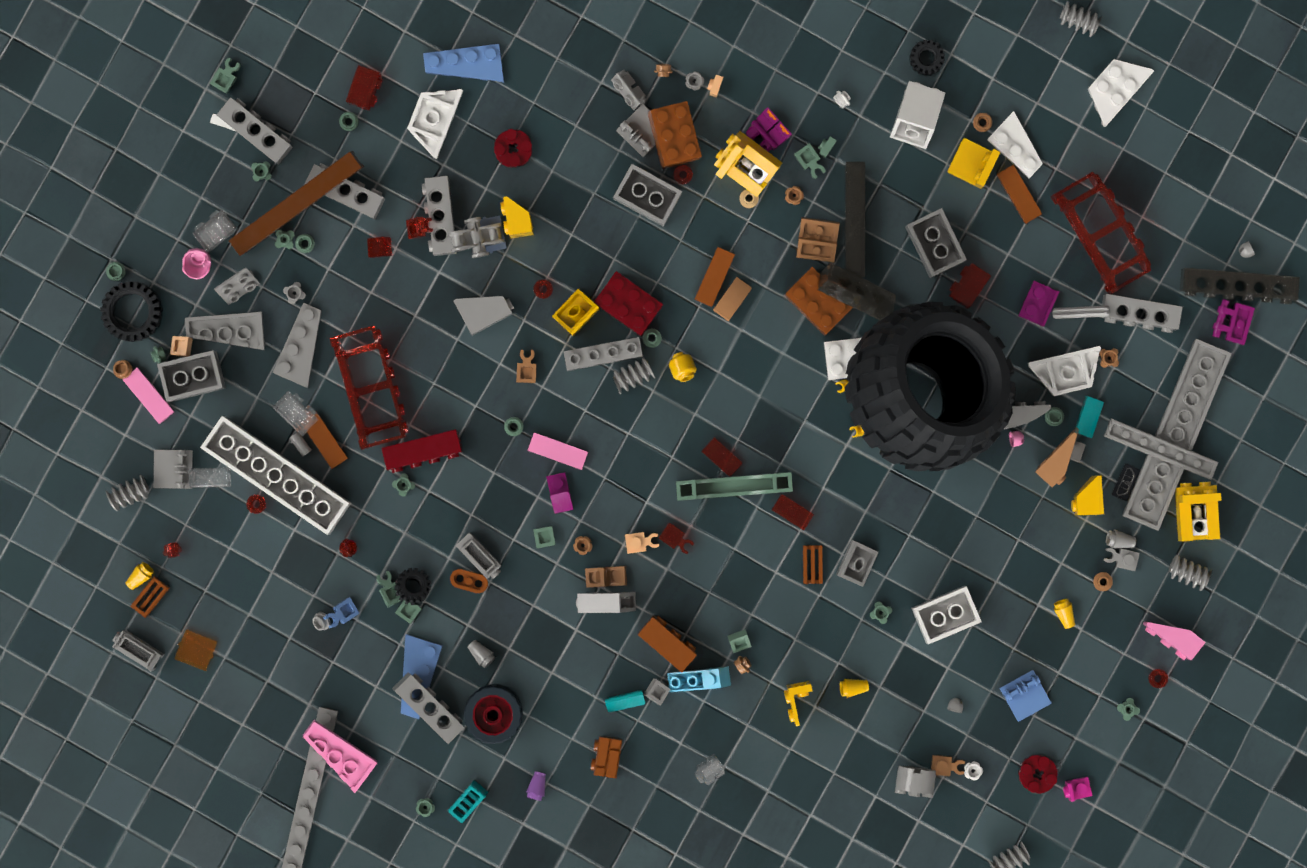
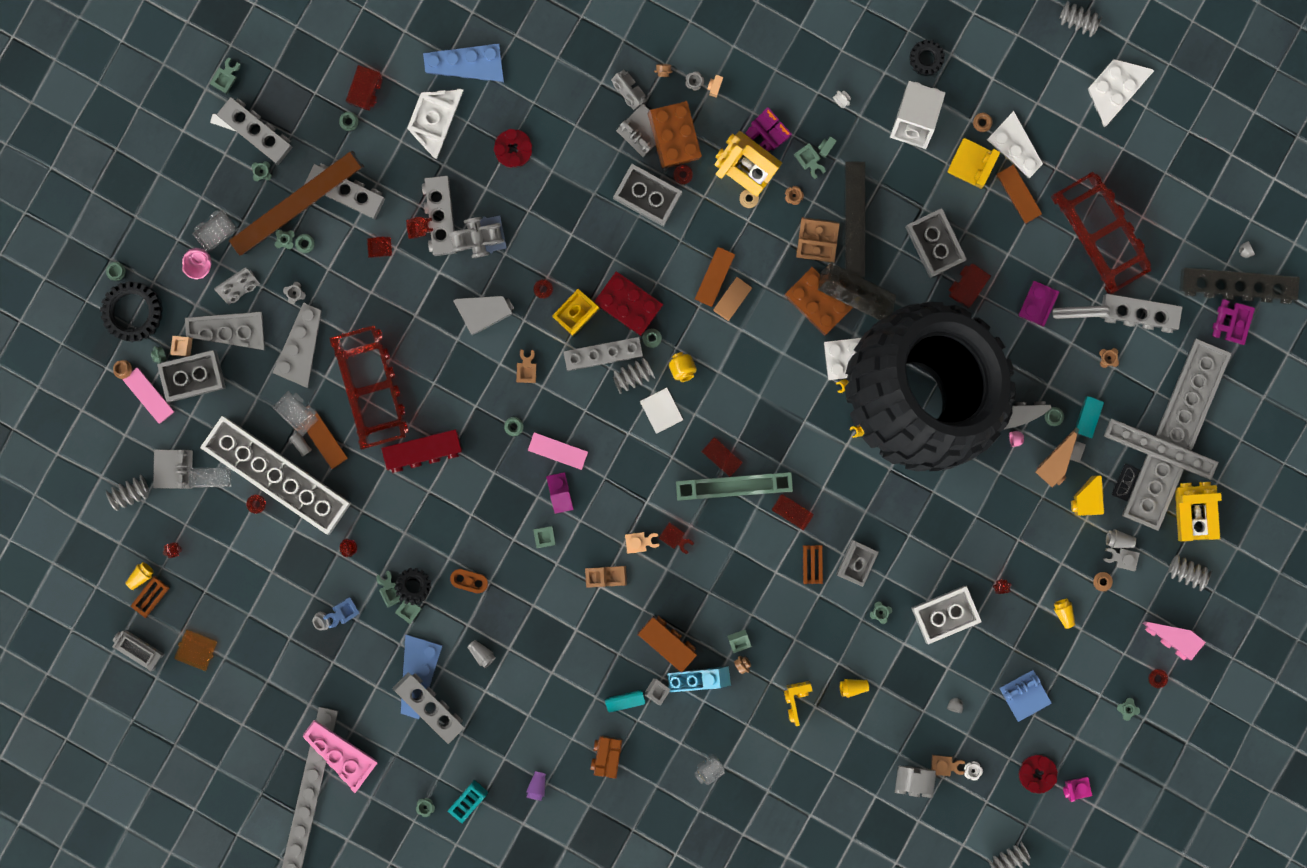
(408, 484): sand green plate -> none
(479, 556): light grey window -> none
(493, 729): wheel -> none
(518, 219): yellow slope -> none
(582, 540): medium nougat plate -> none
(606, 602): slope -> none
(661, 410): none -> white sticker
(1002, 587): none -> clear red plate
(1067, 371): white wing -> none

